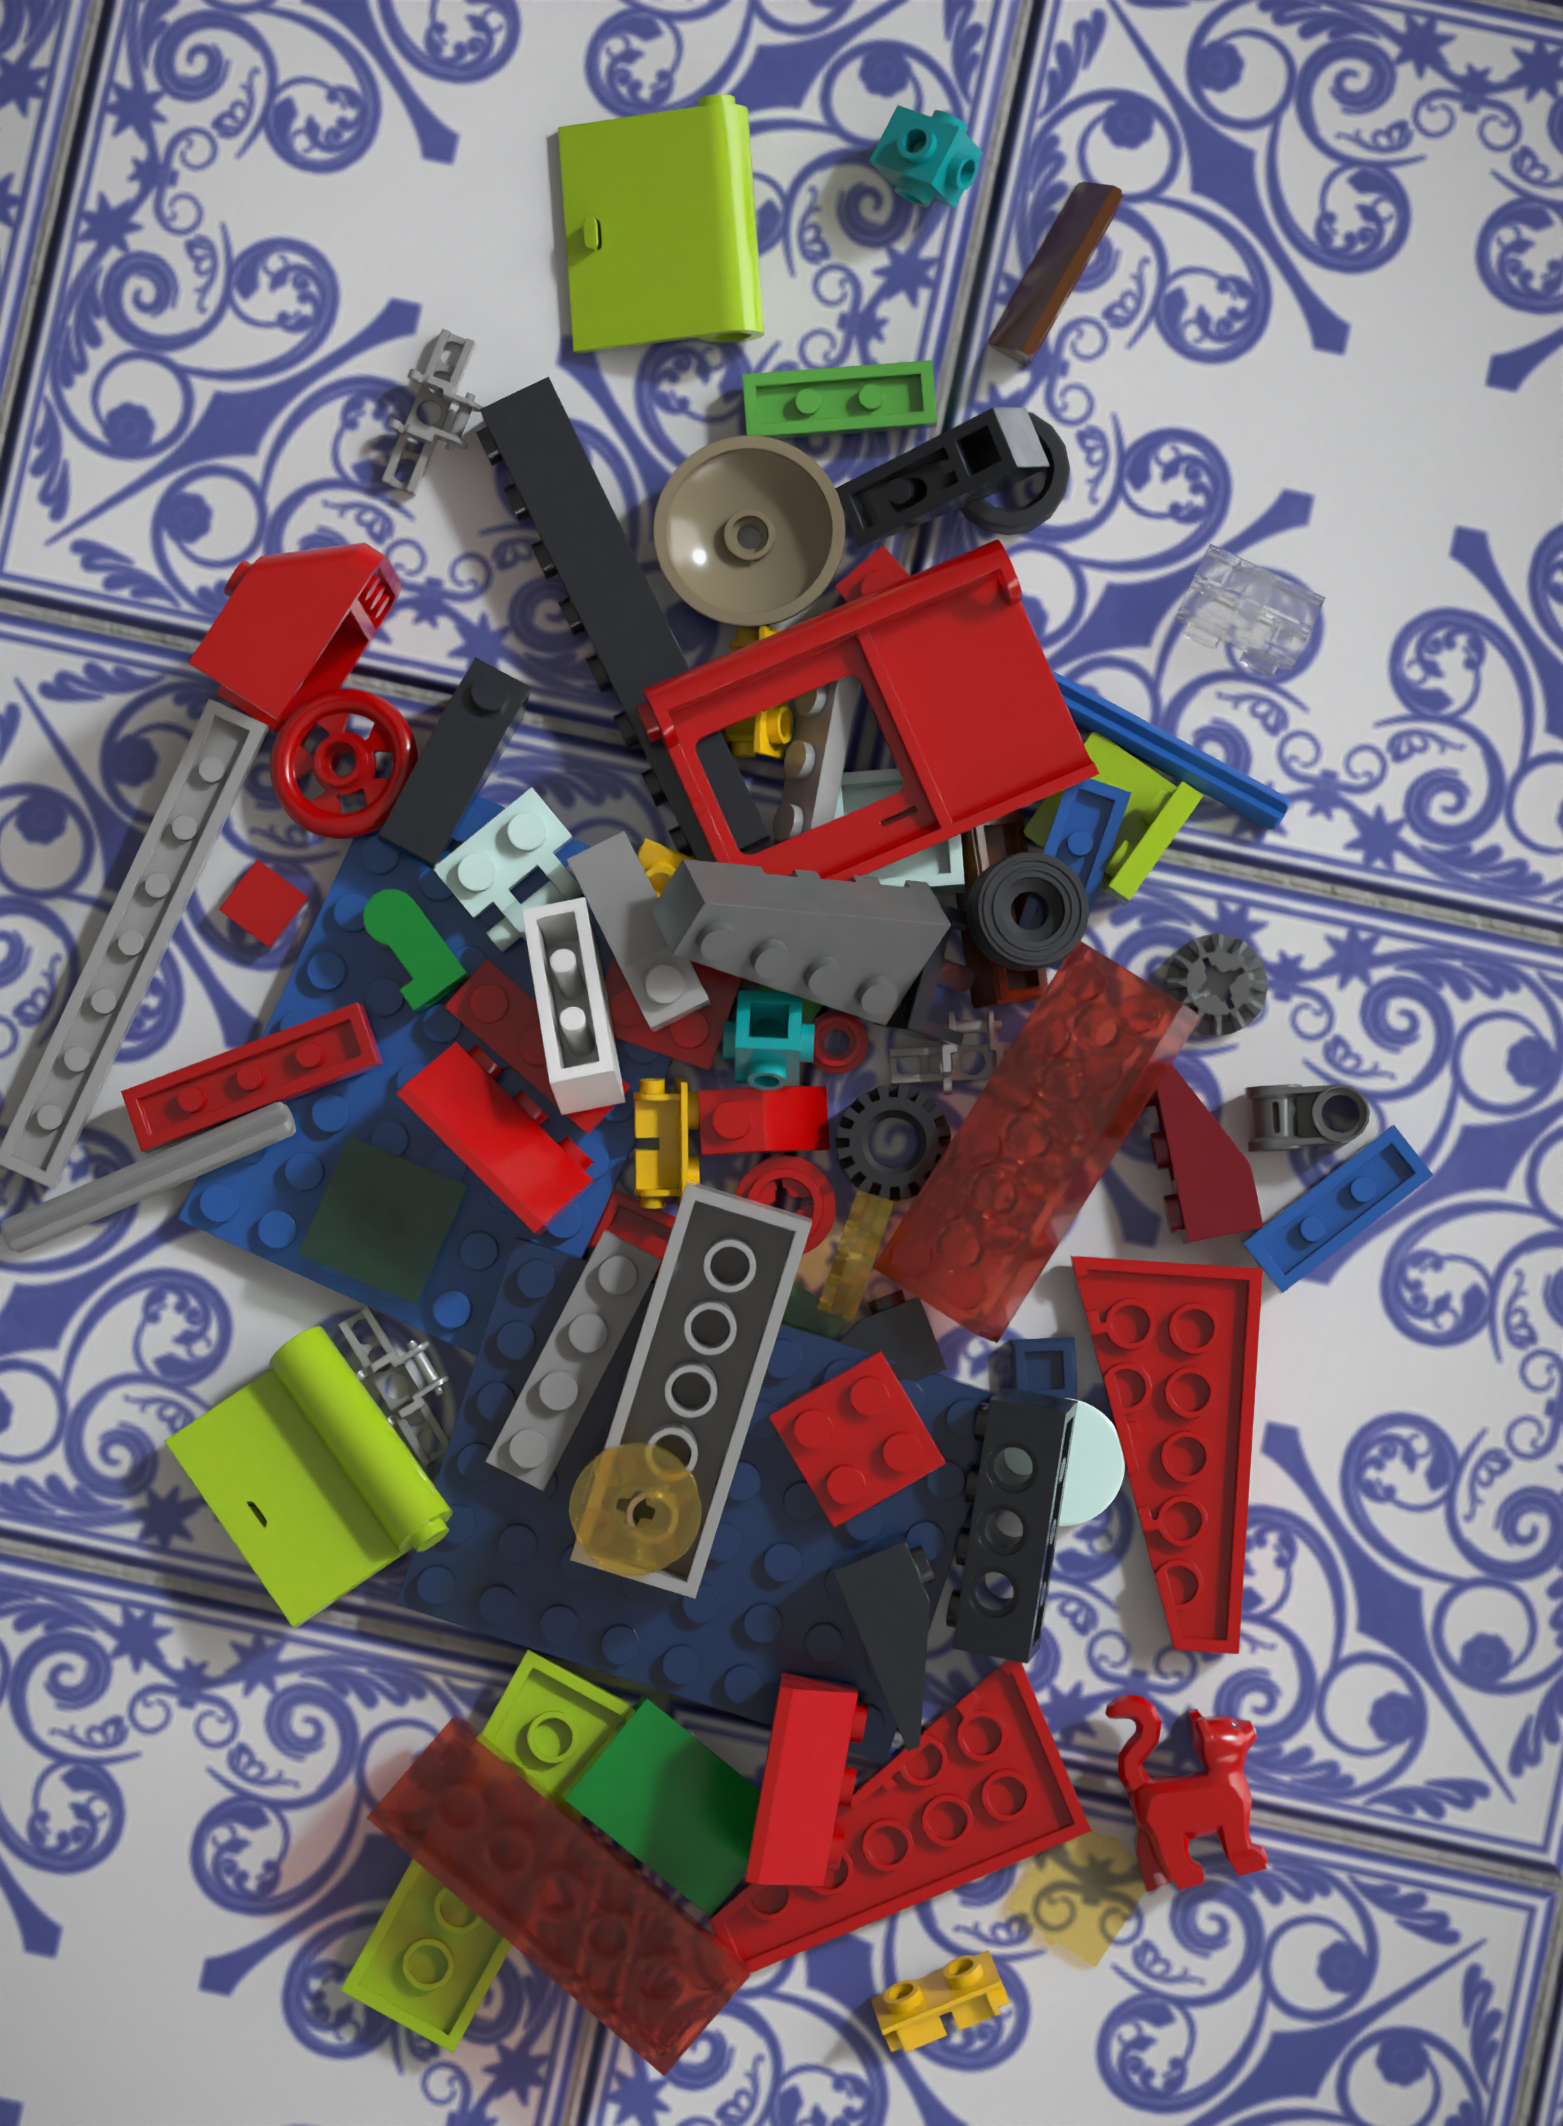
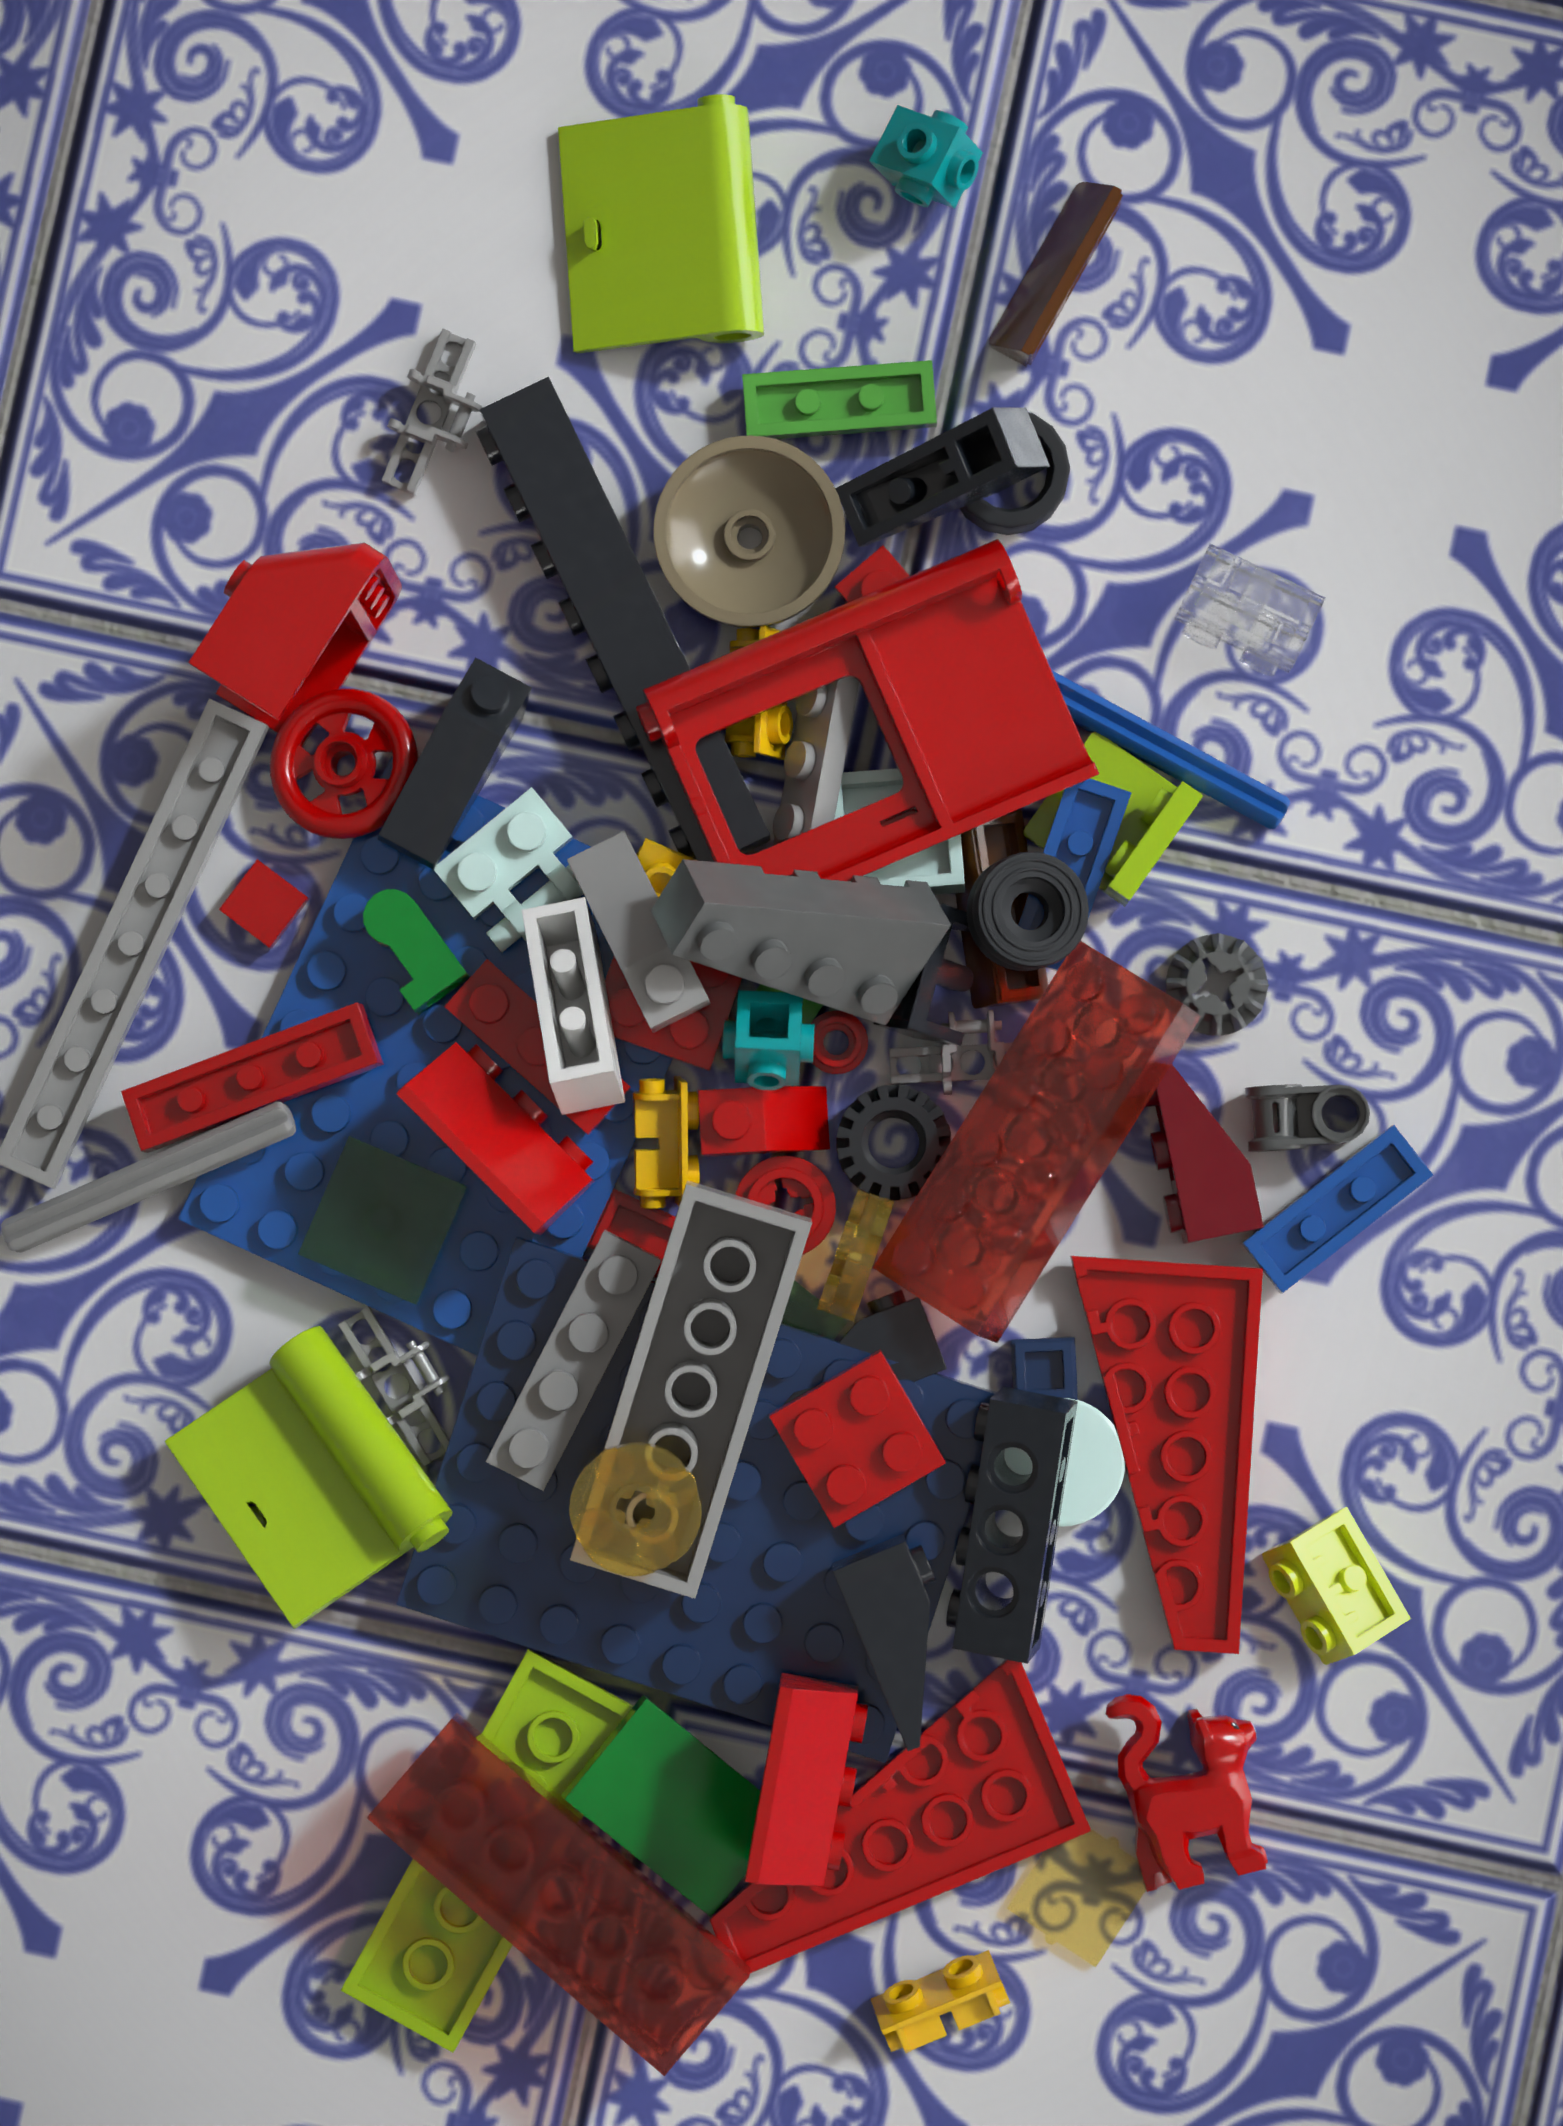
(1335, 1587): none -> neon yellow bracket

